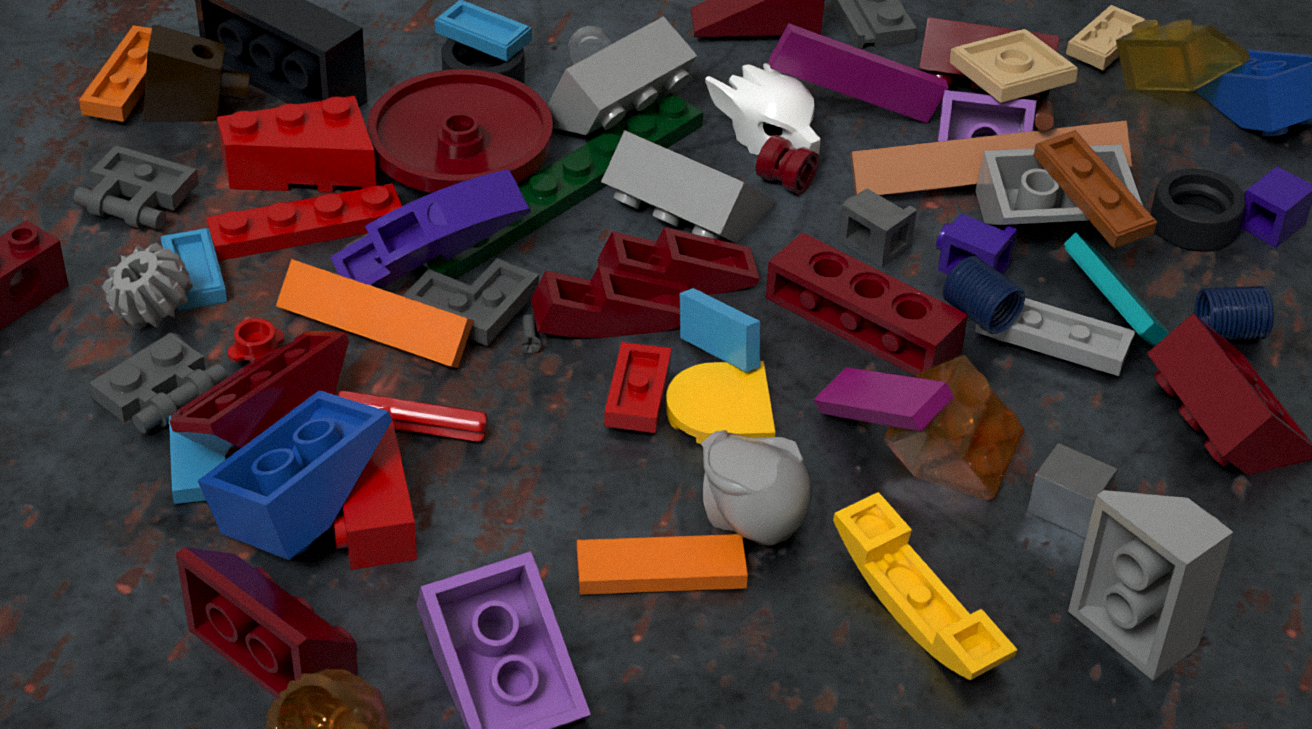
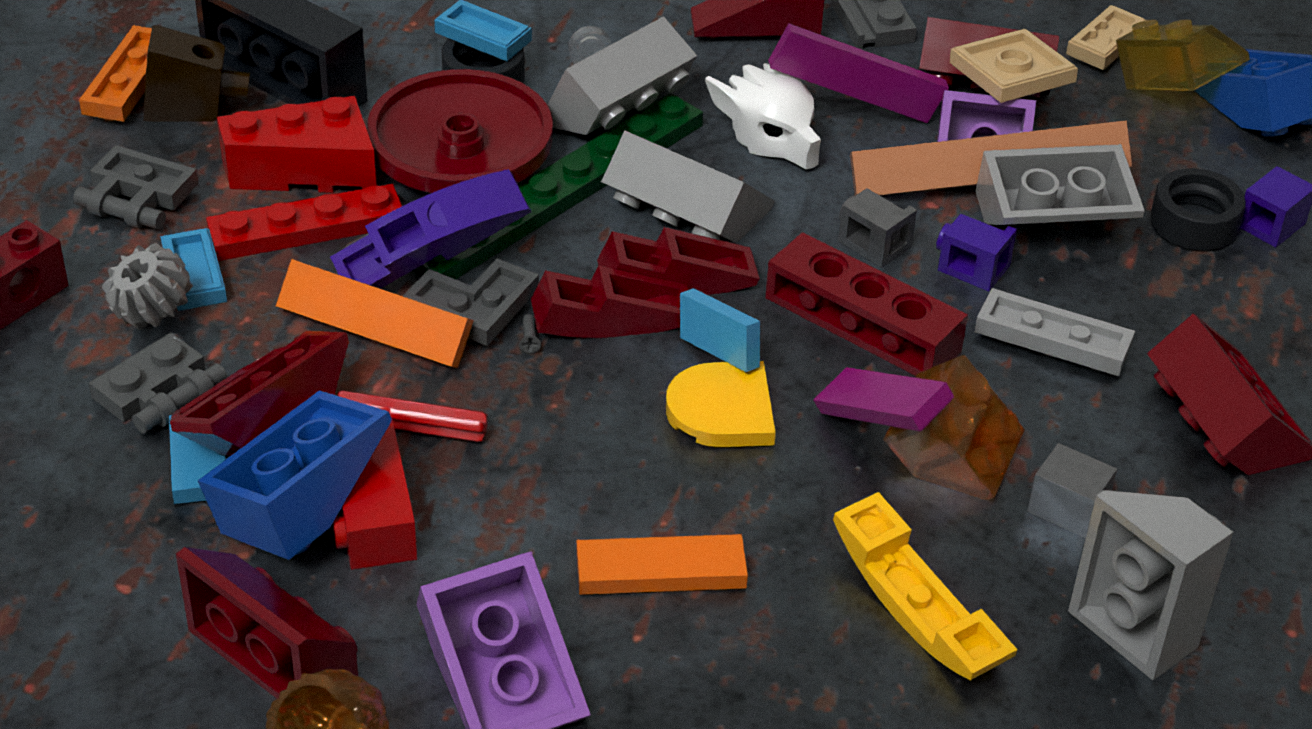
(254, 339): red plate -> none
(638, 387): red plate -> none
(755, 486): light grey helmet -> none
(787, 164): dark red wheel -> none
(983, 295): dark blue piece -> none
(1044, 115): copper bar -> none
(1095, 189): dark orange tile -> none
(1116, 290): teal tile -> none
(1237, 311): dark blue piece -> none

